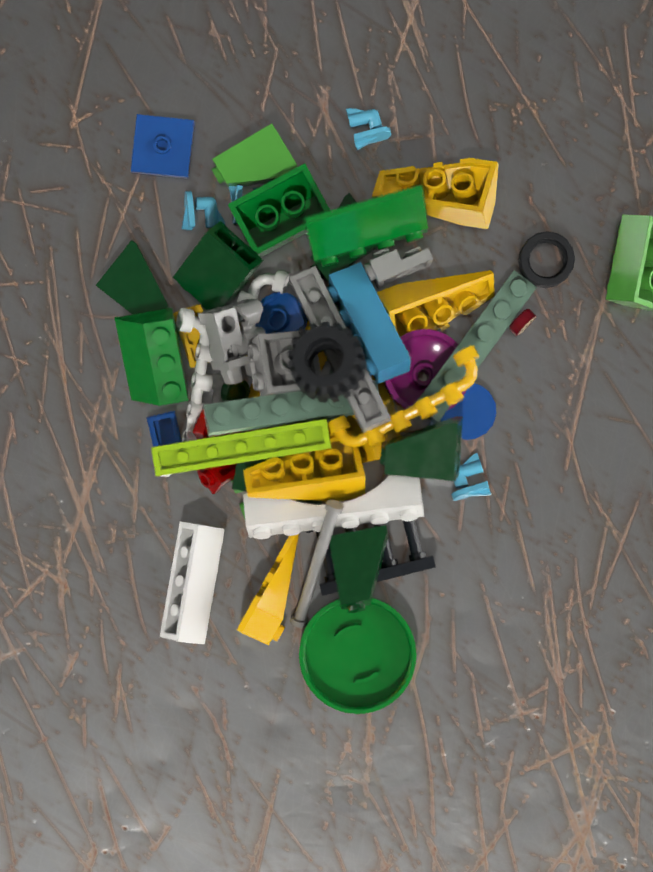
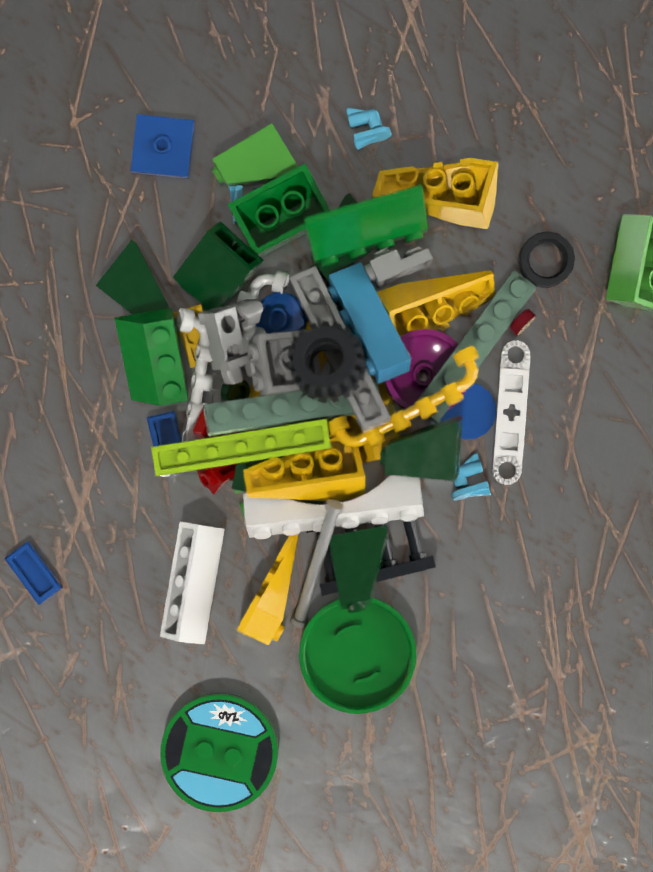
(33, 573): none -> blue tile
(207, 204): medium azure piece -> none
(219, 752): none -> brick
(510, 434): none -> white piece

